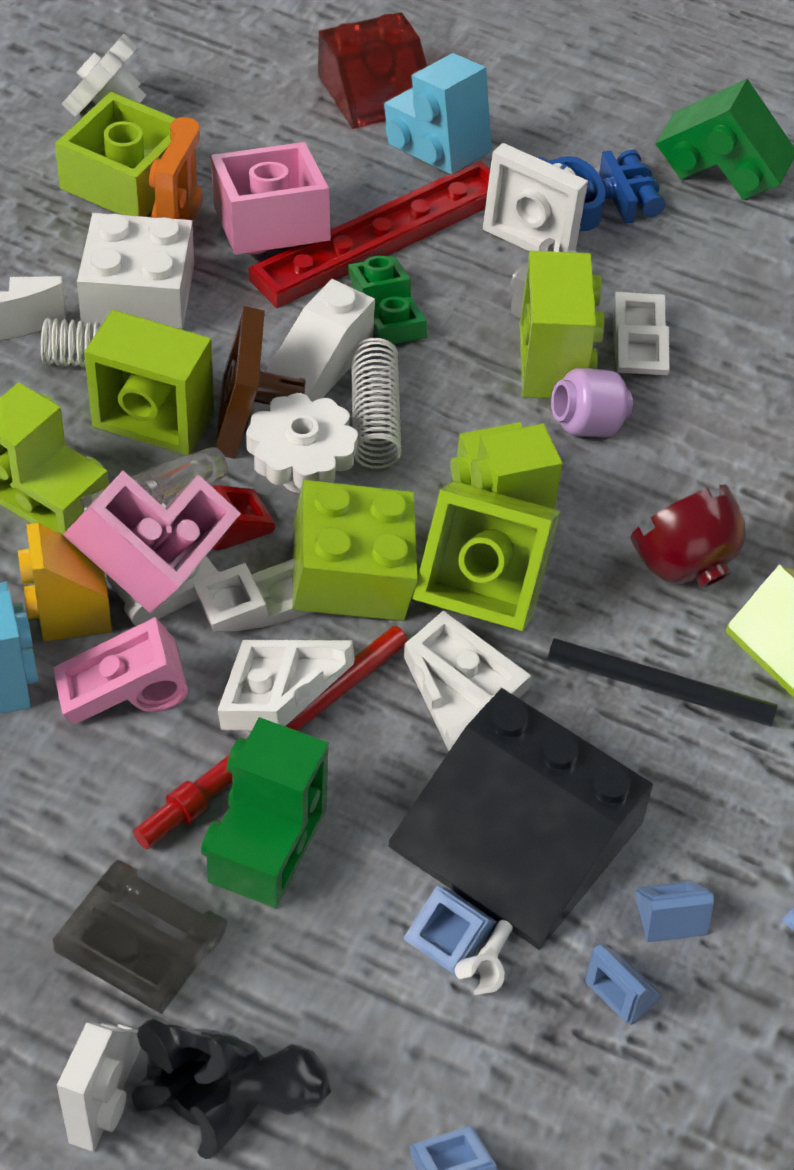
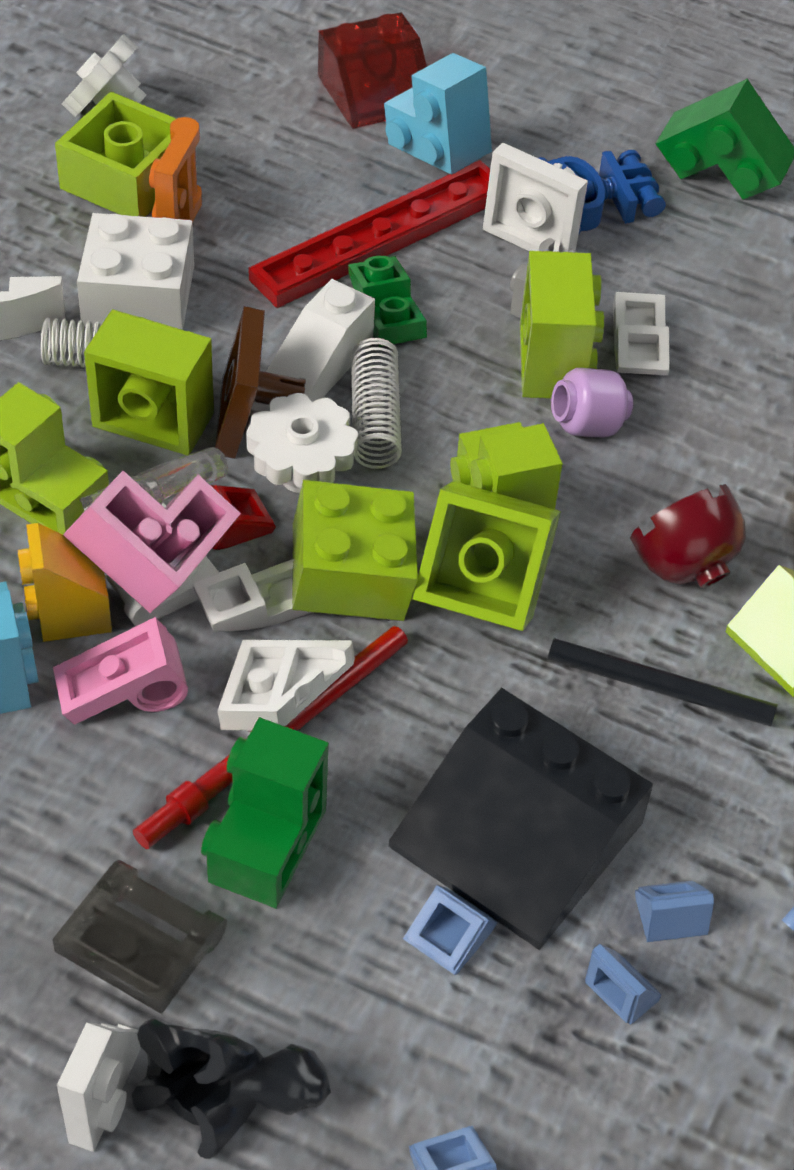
(270, 198): bright pink brick -> none
(458, 673): white wing -> none
(487, 961): white hand -> none

